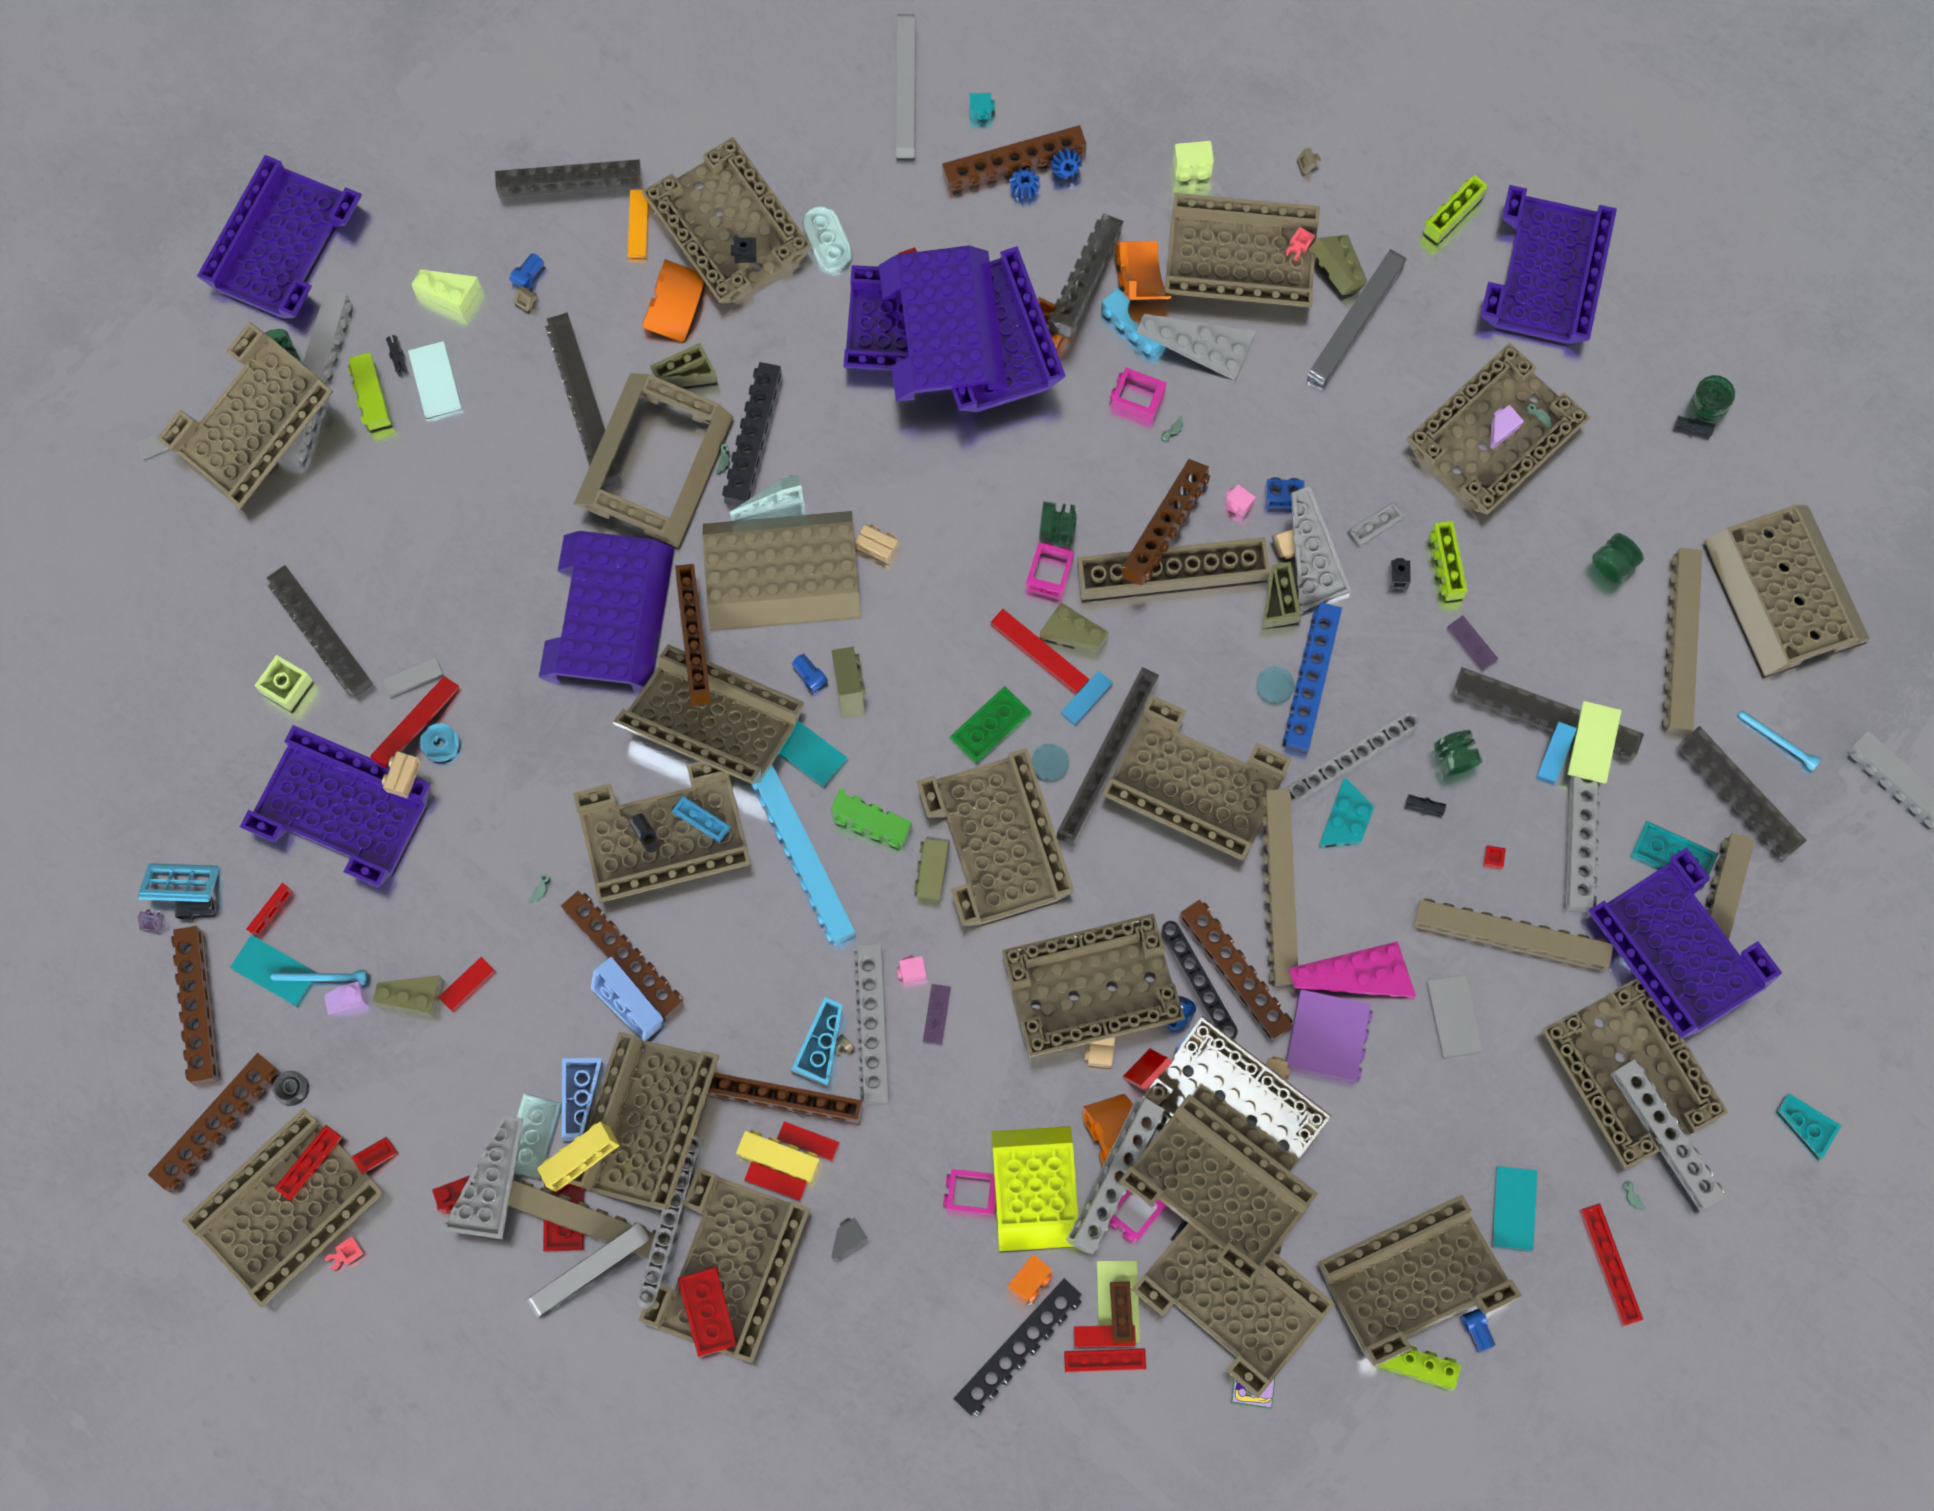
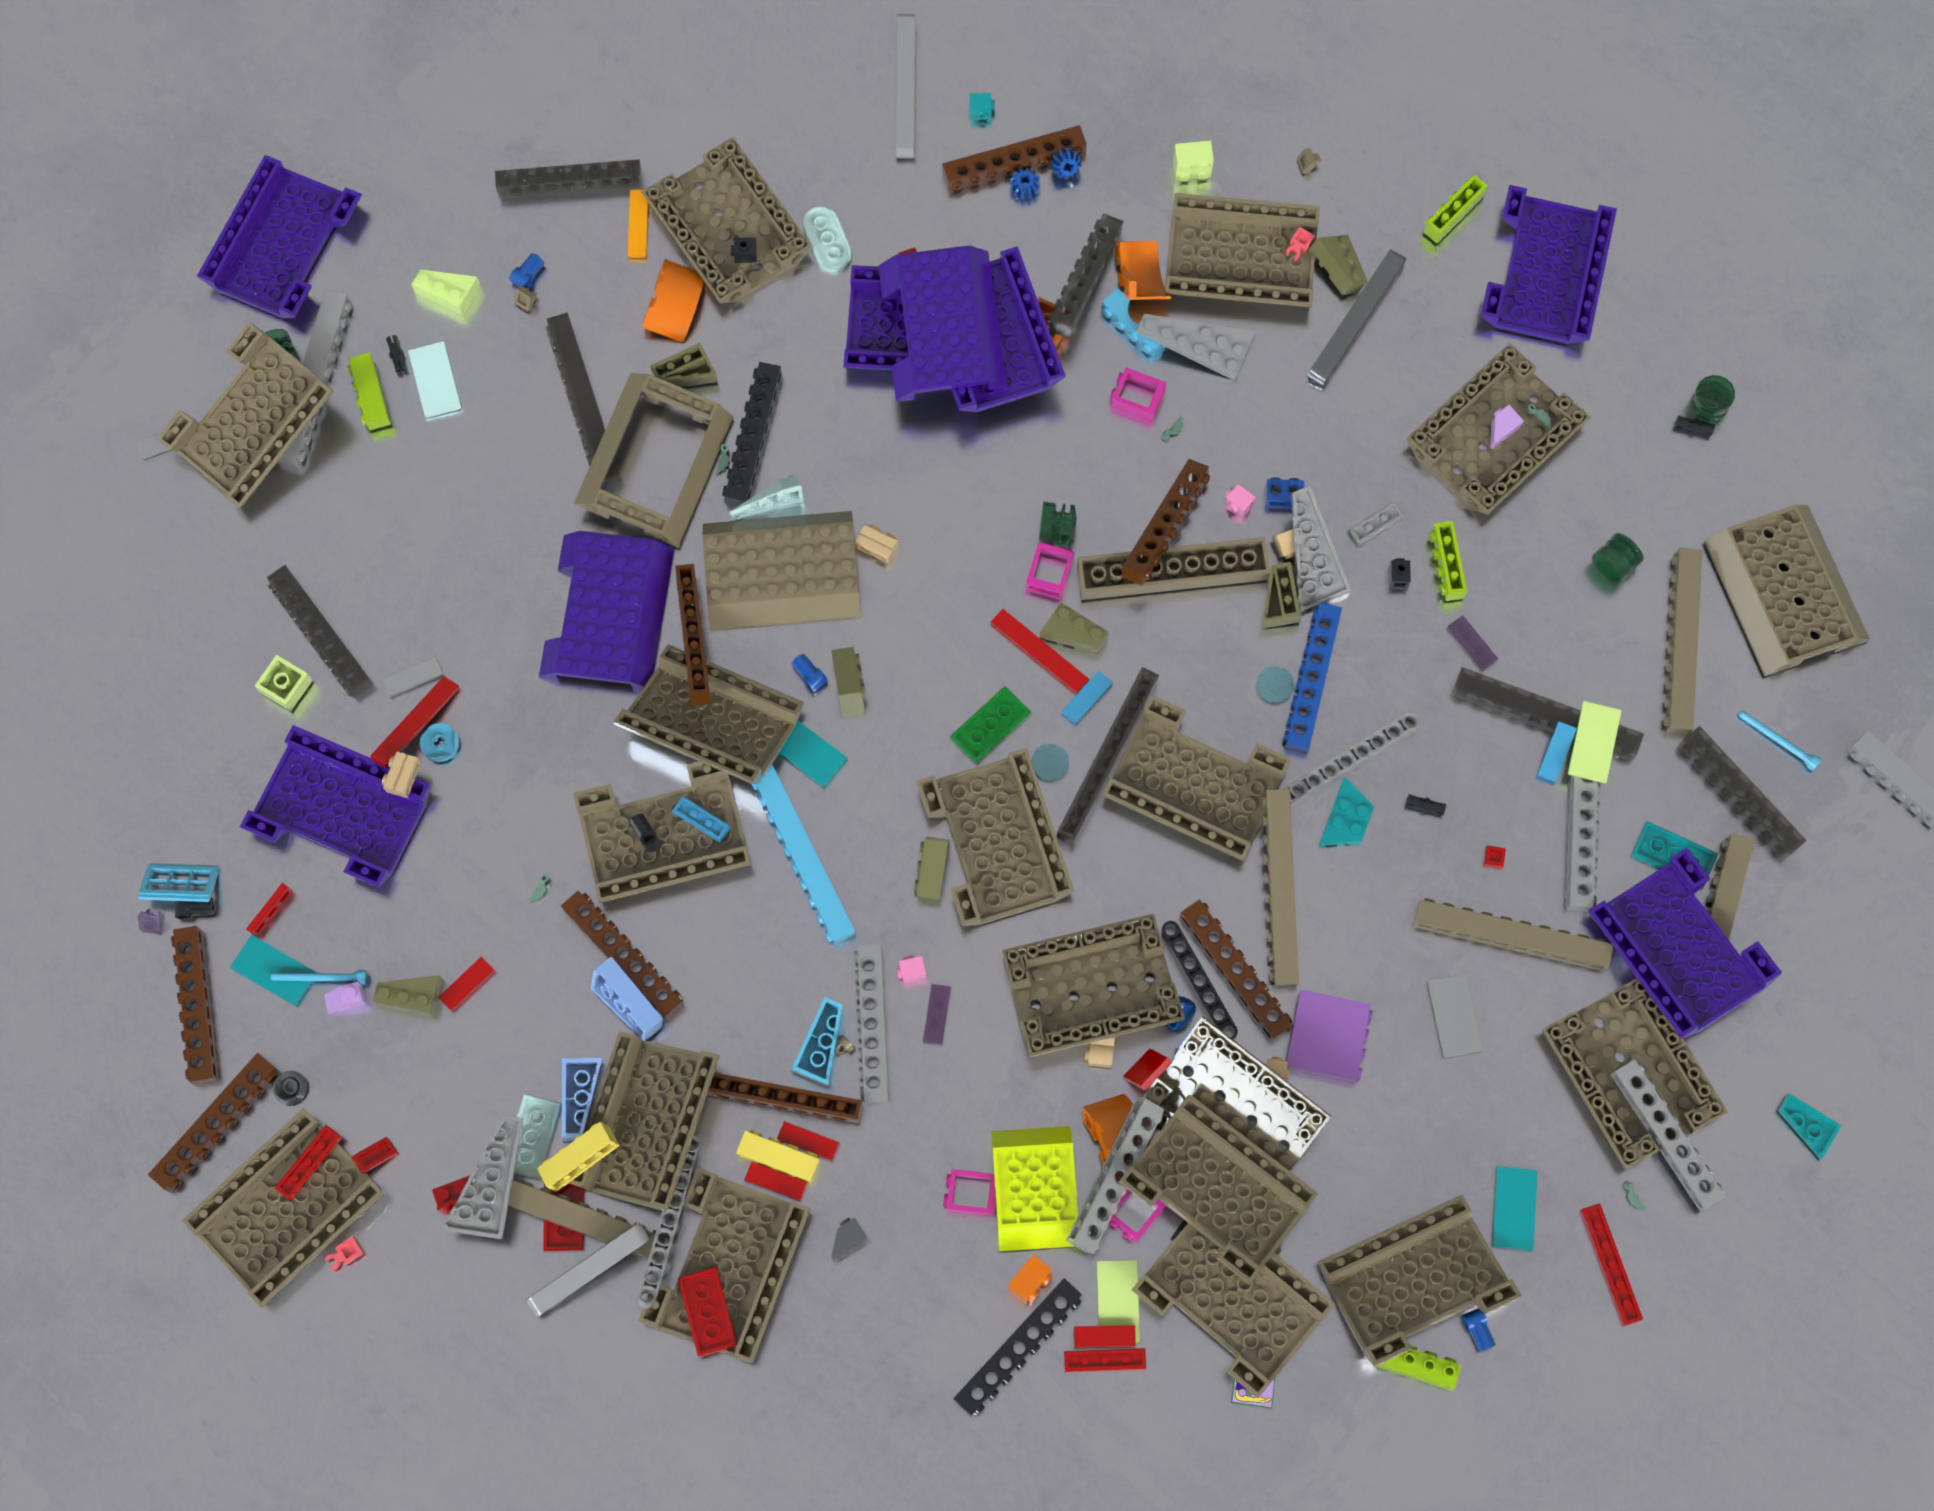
(870, 819): bright green wedge -> none
(1121, 1312): reddish brown tile -> none
(1361, 972): dark pink wing -> none
(1458, 753): clear green wheel -> none

